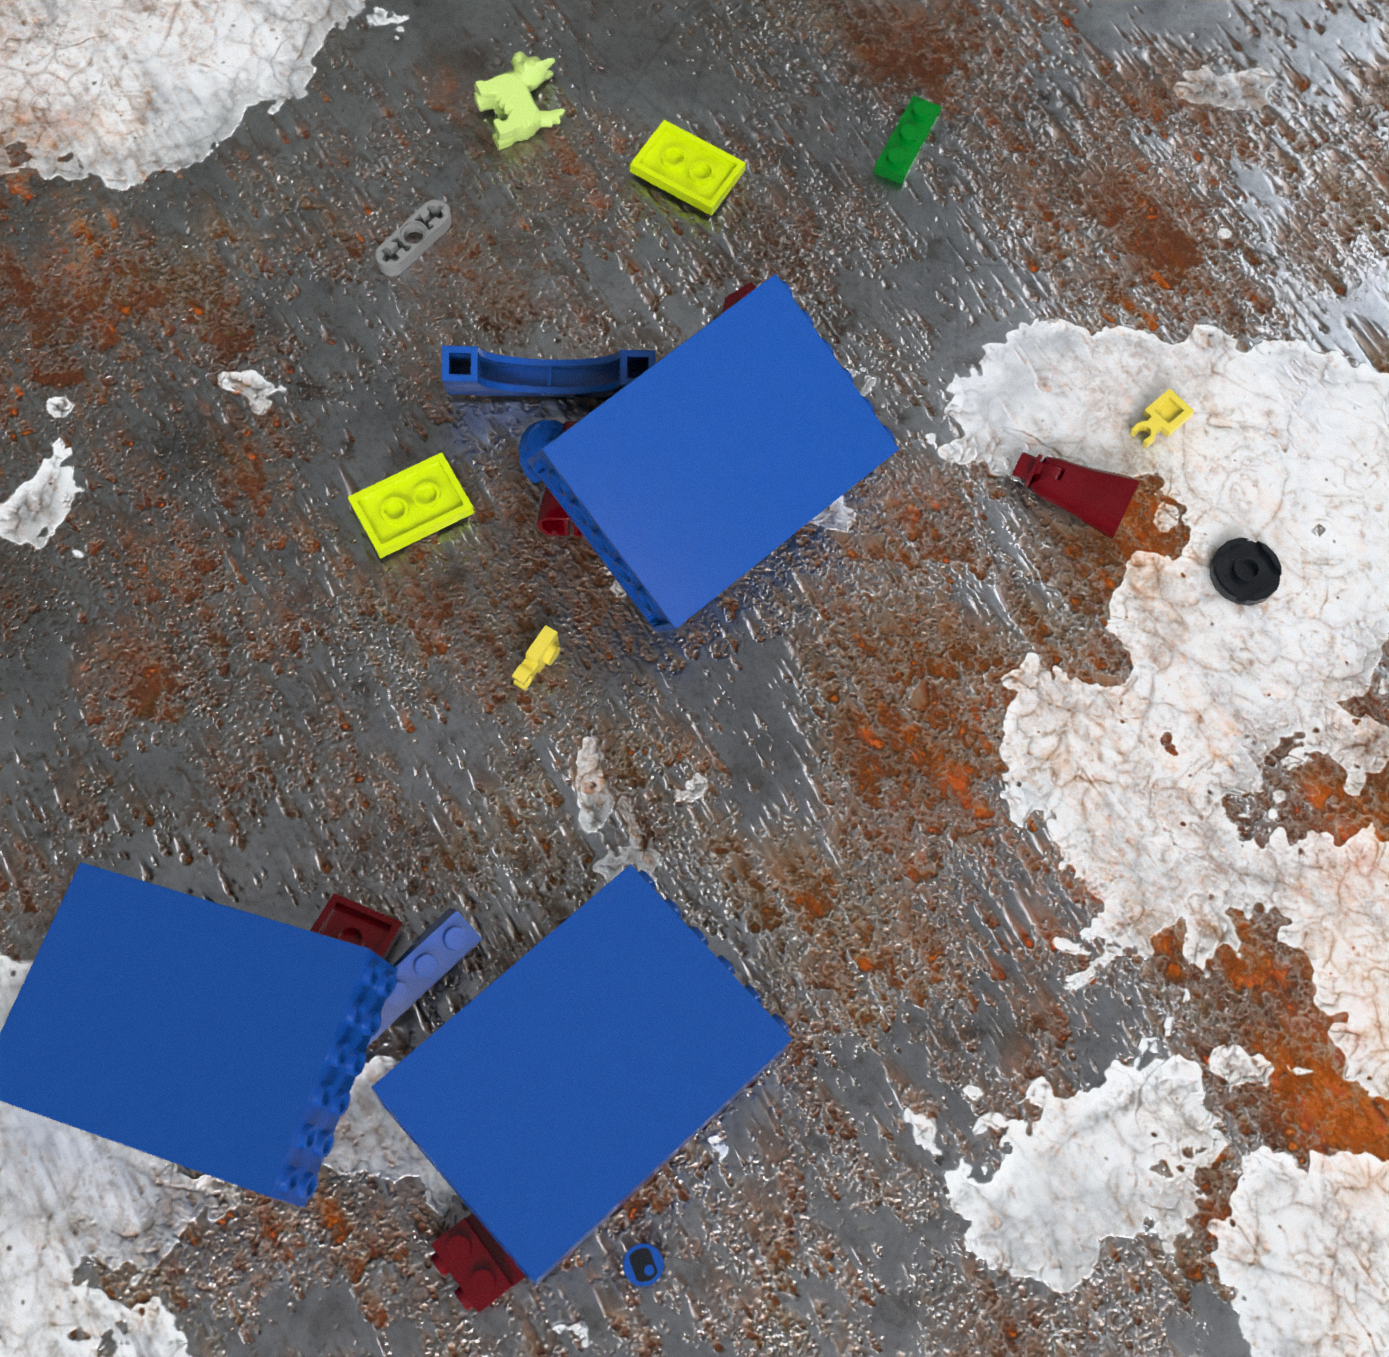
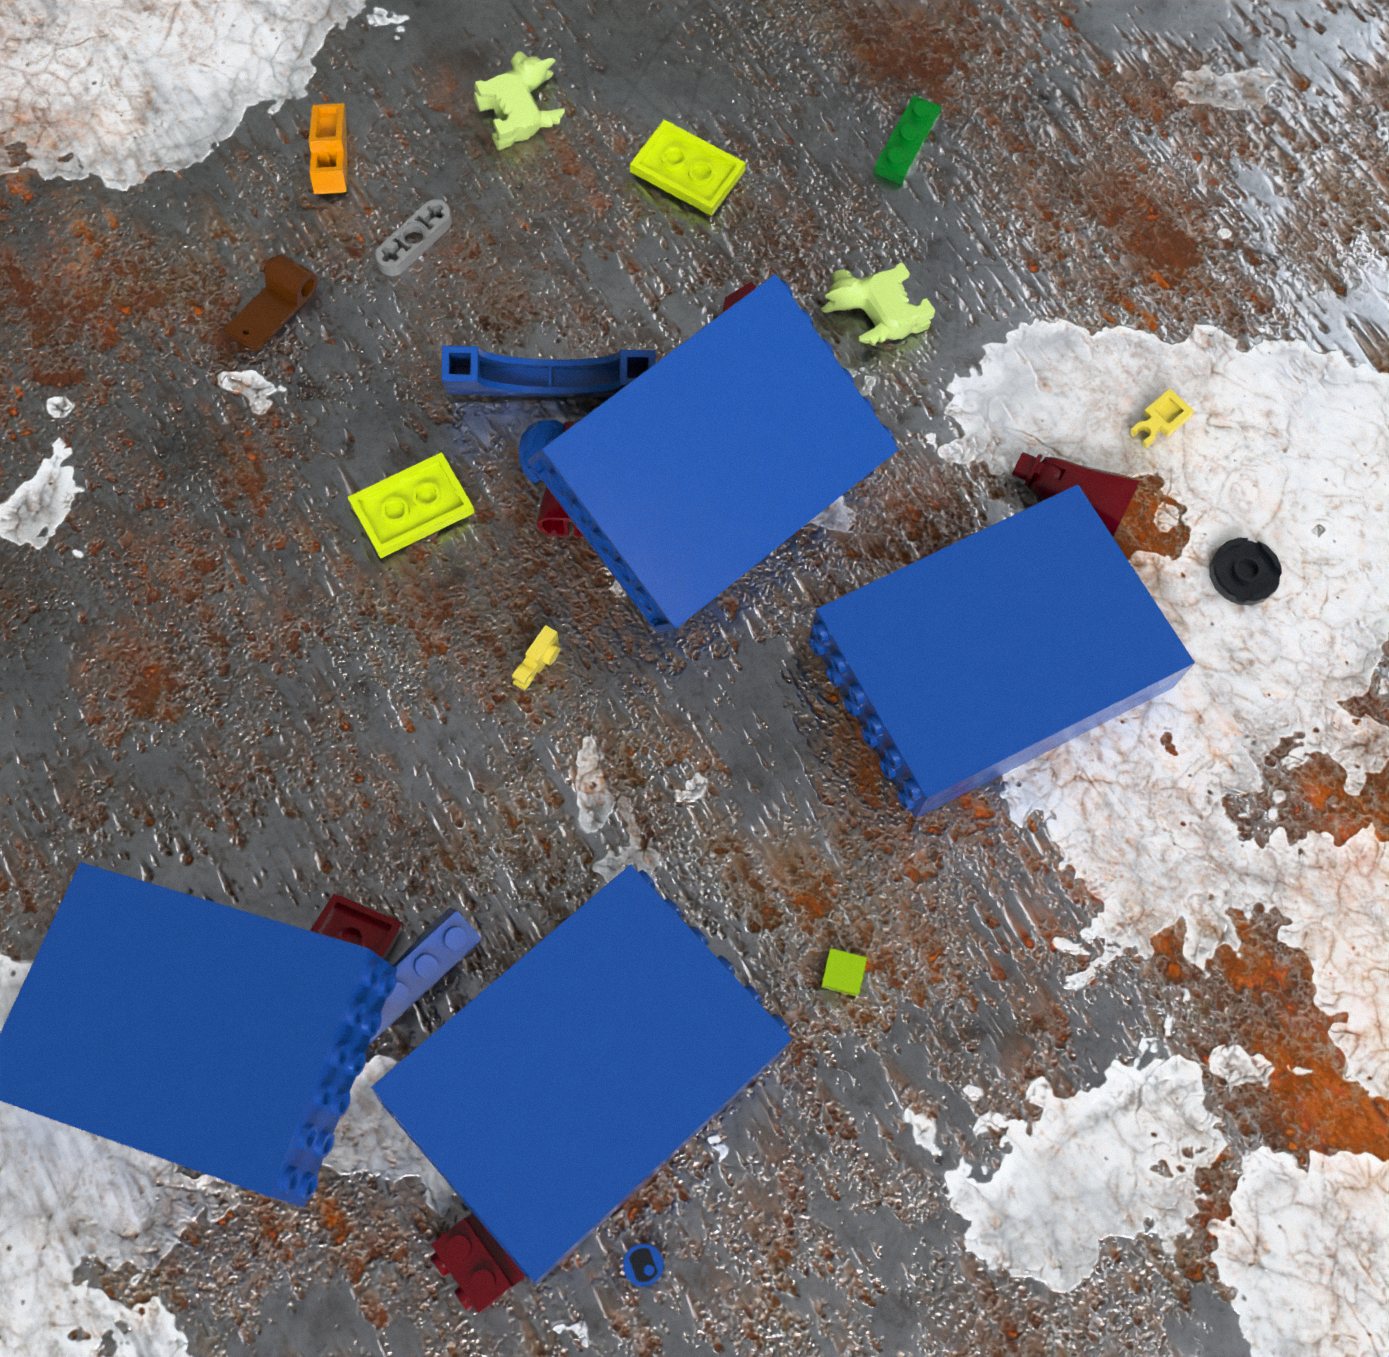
(285, 292): none -> reddish brown door
(328, 148): none -> light orange slope
(843, 972): none -> lime tile
(883, 301): none -> yellowish green animal
(997, 650): none -> blue container

